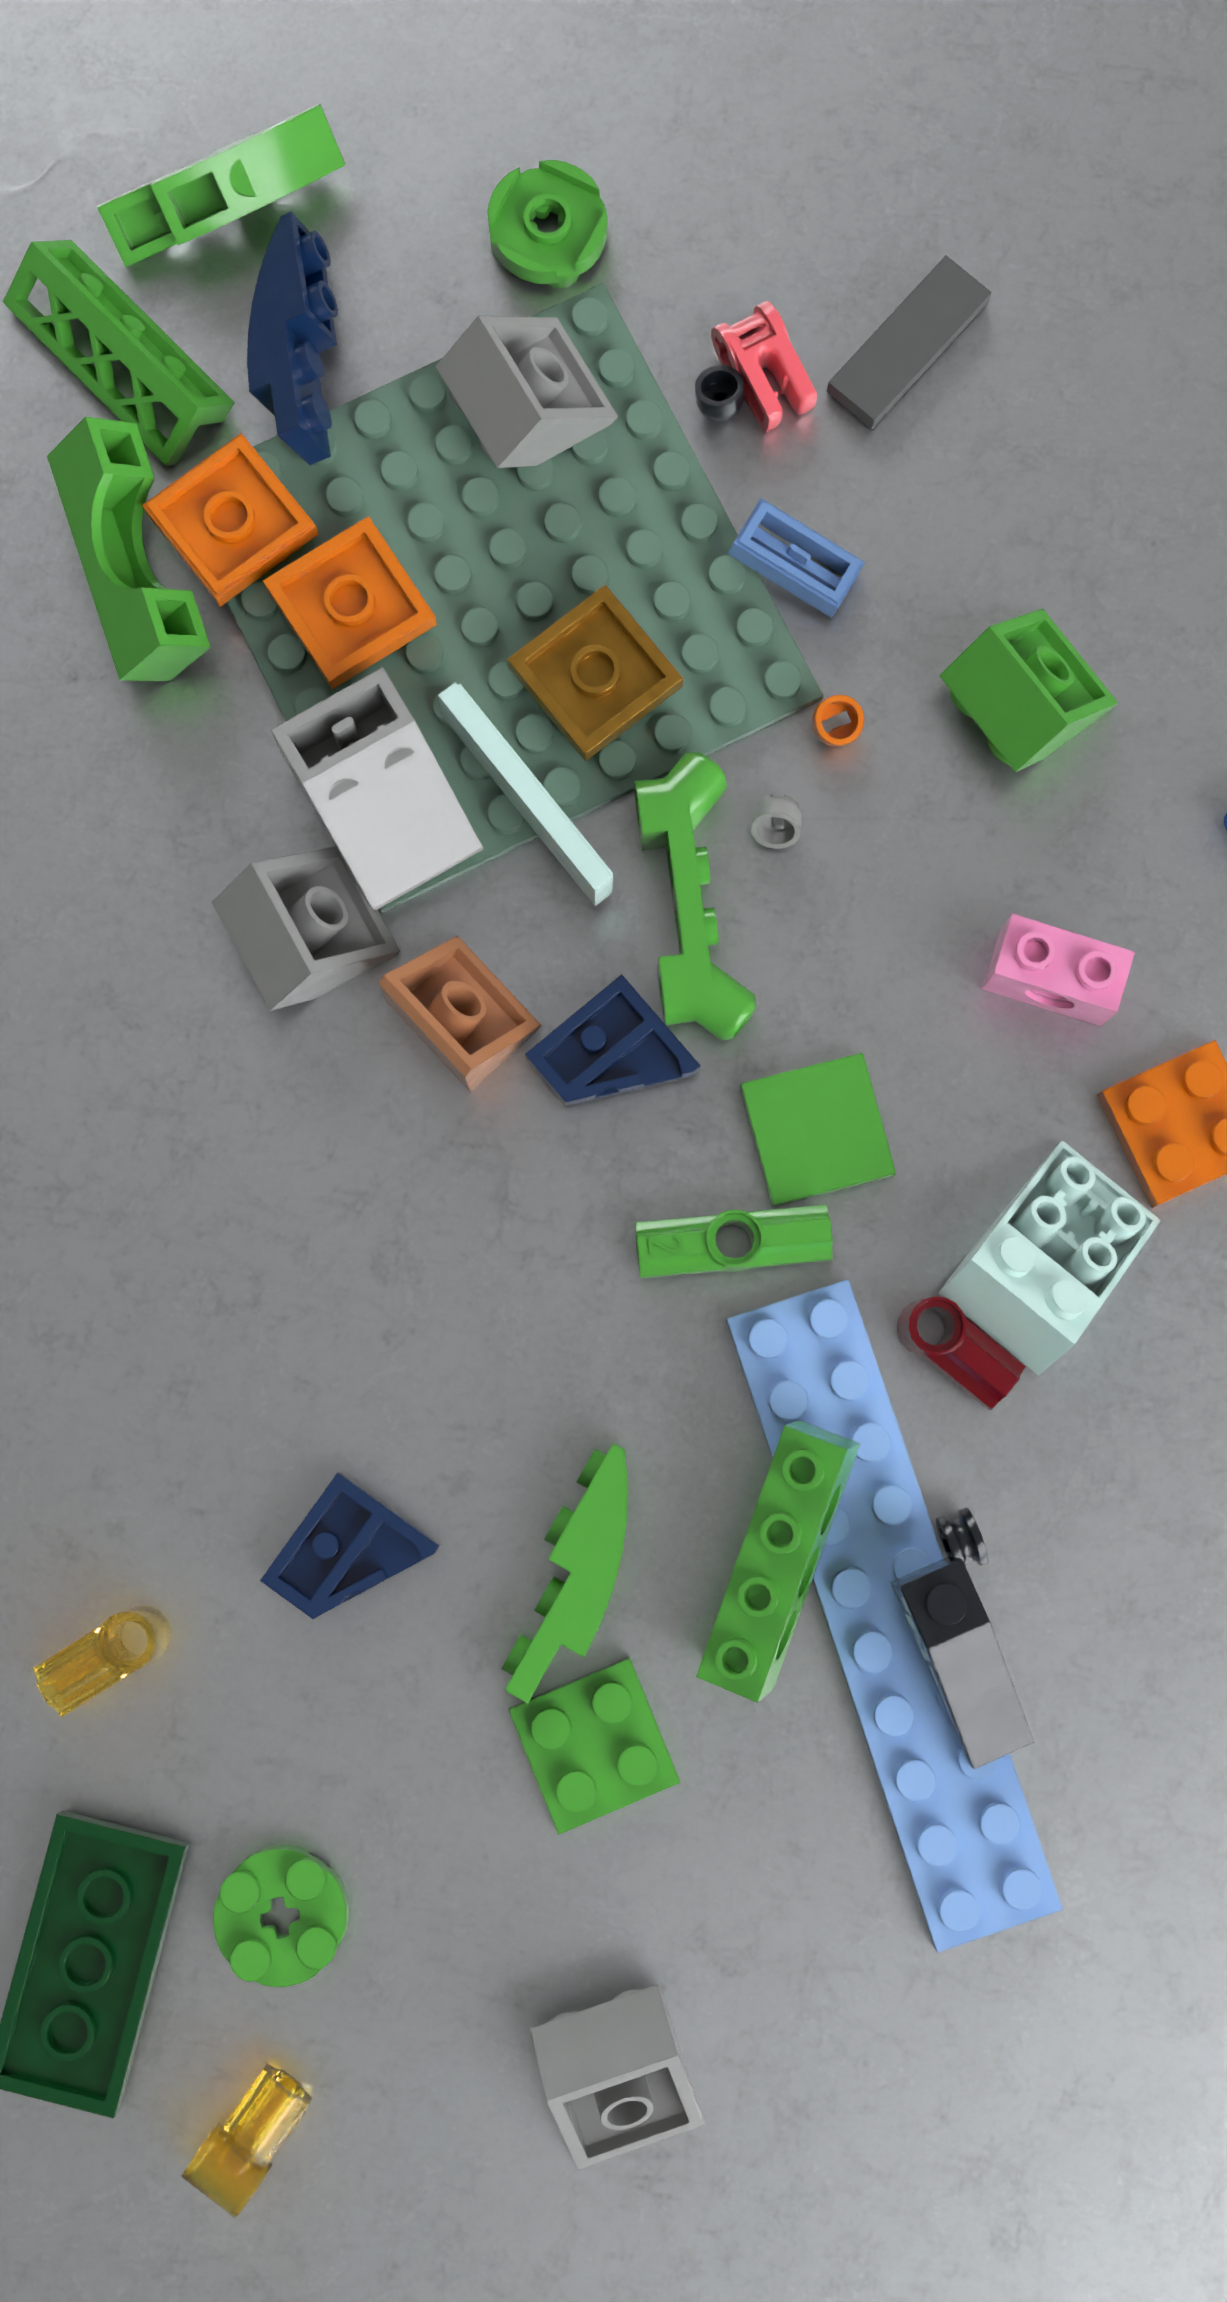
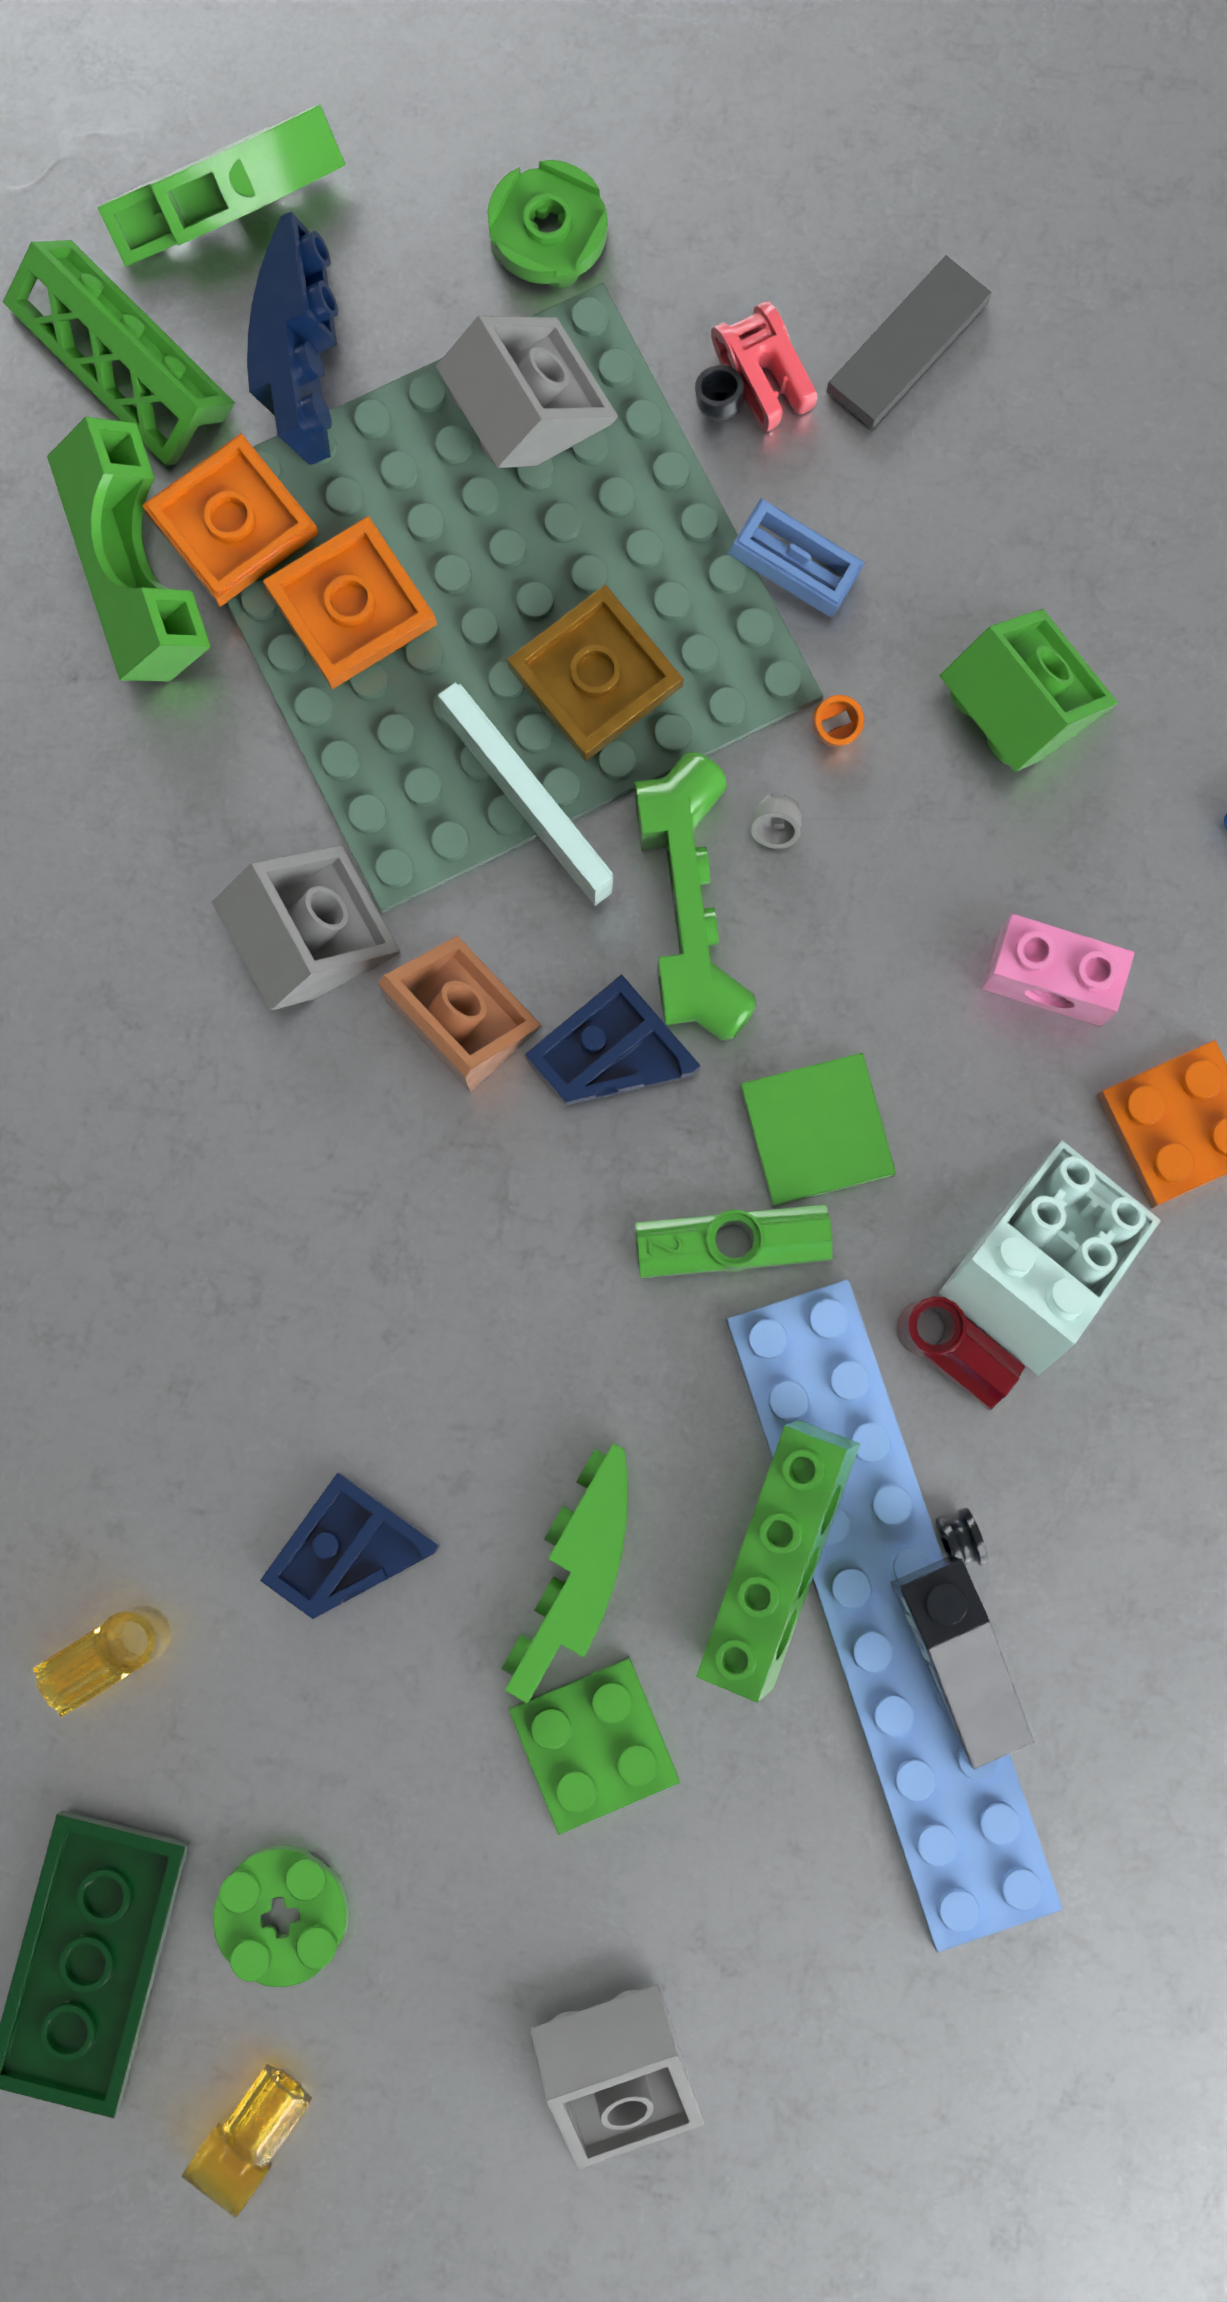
(377, 788): slope -> none

